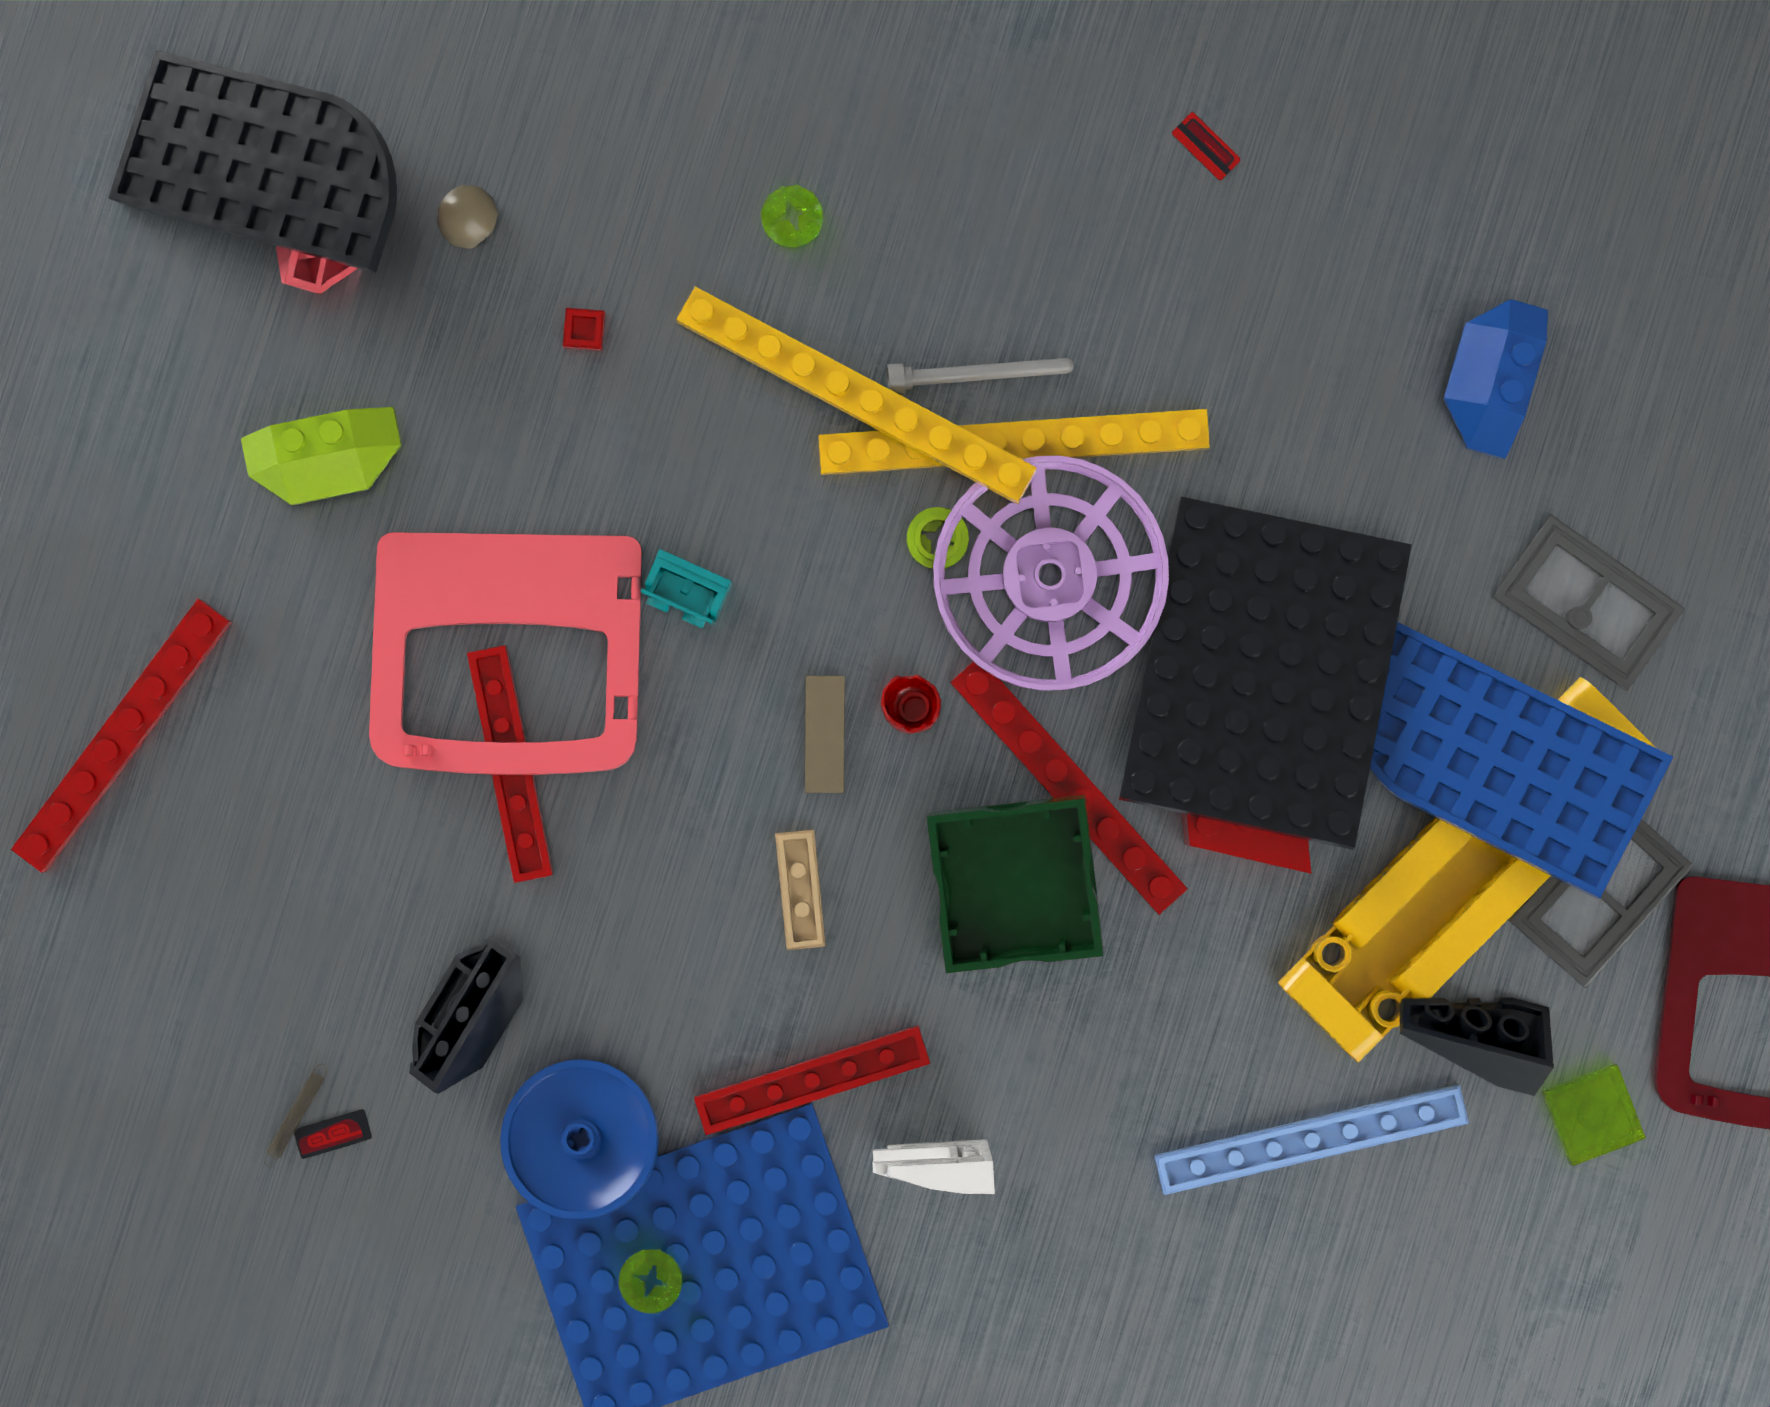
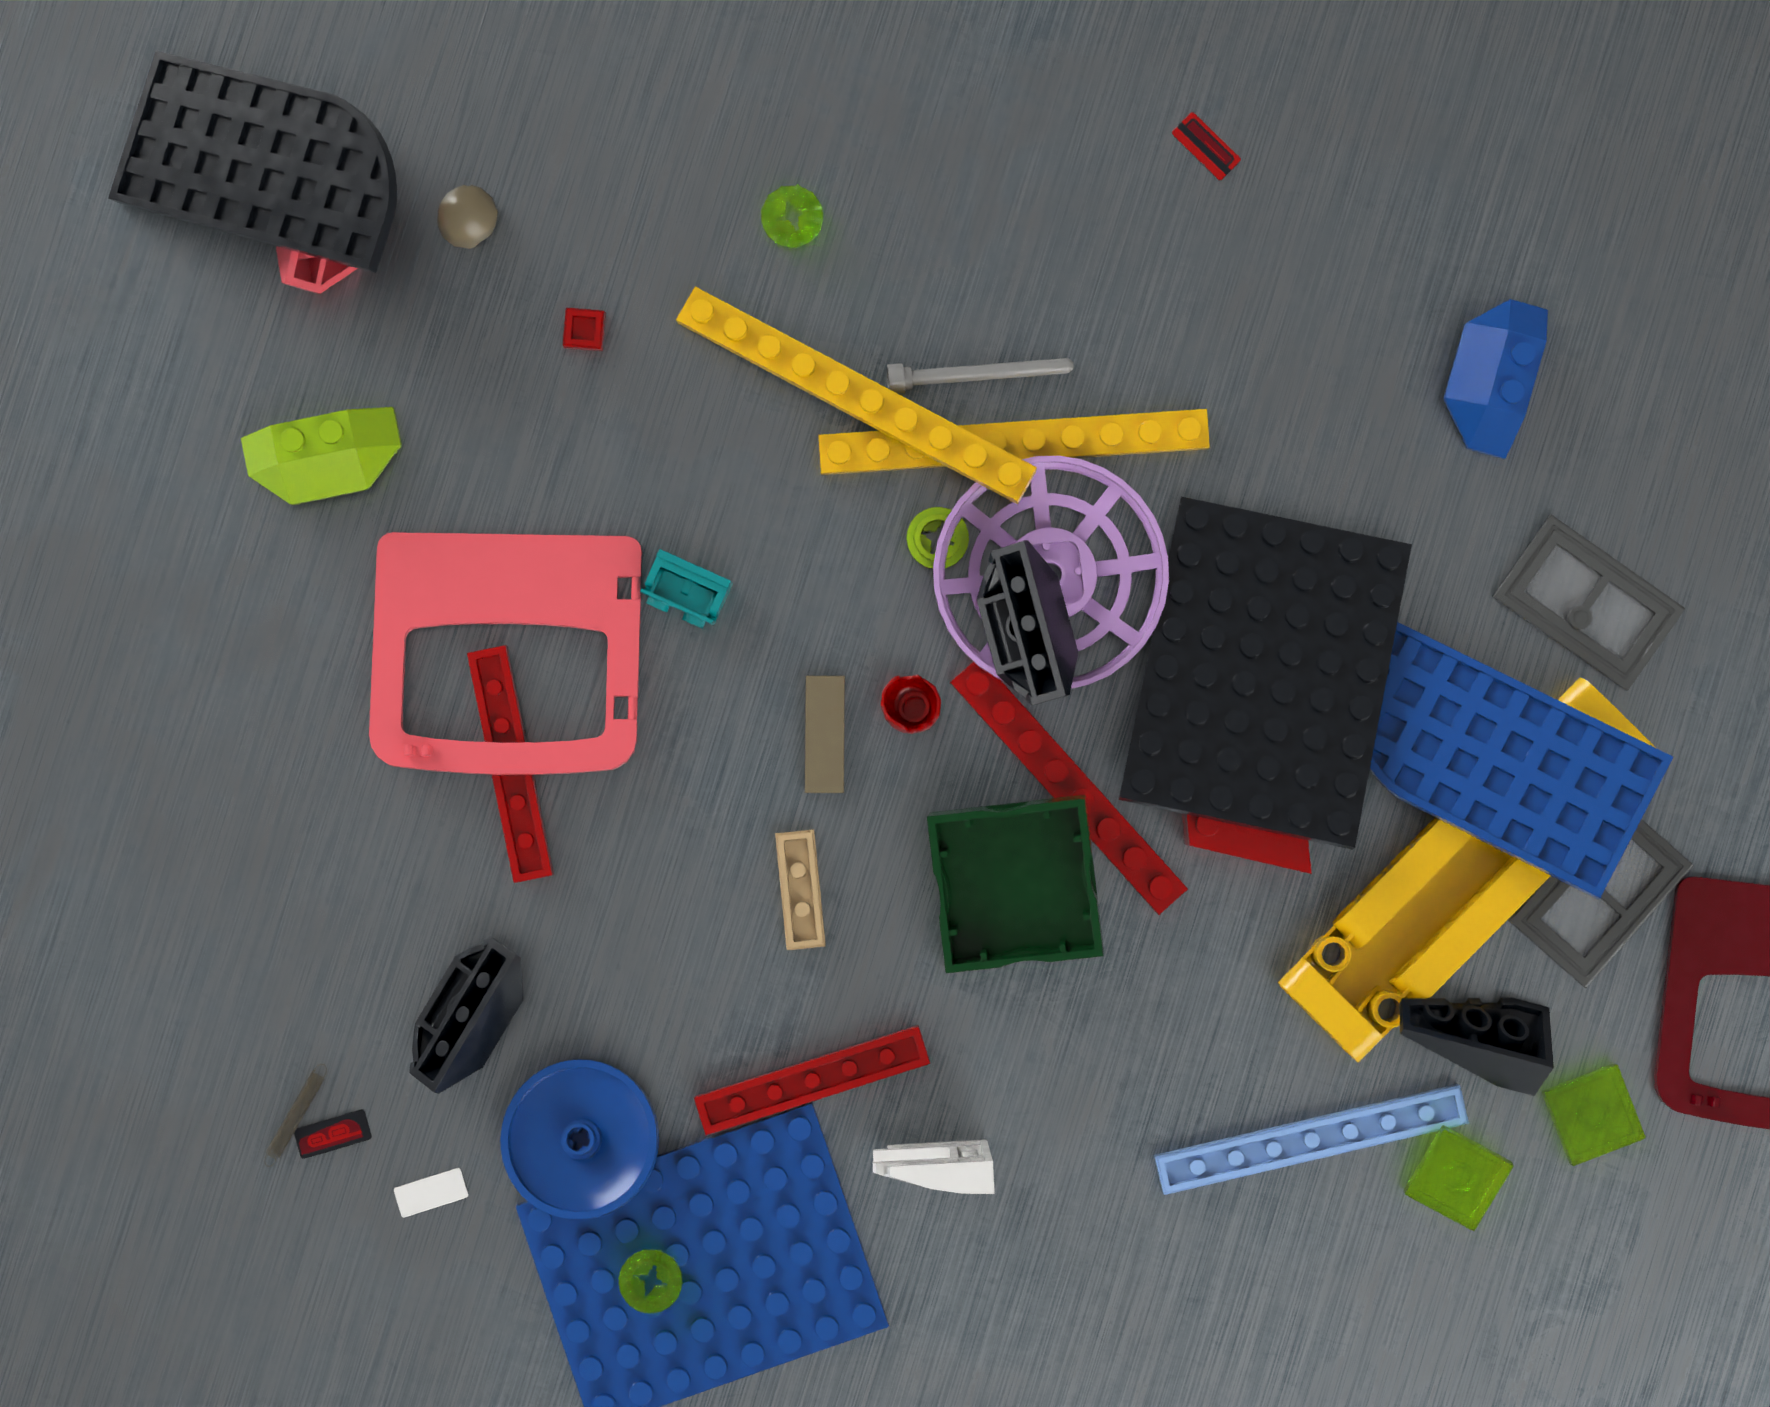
(121, 735): red plate -> none
(431, 1192): none -> white sticker
(1027, 624): none -> black wedge
(1458, 1178): none -> clear neon green tile

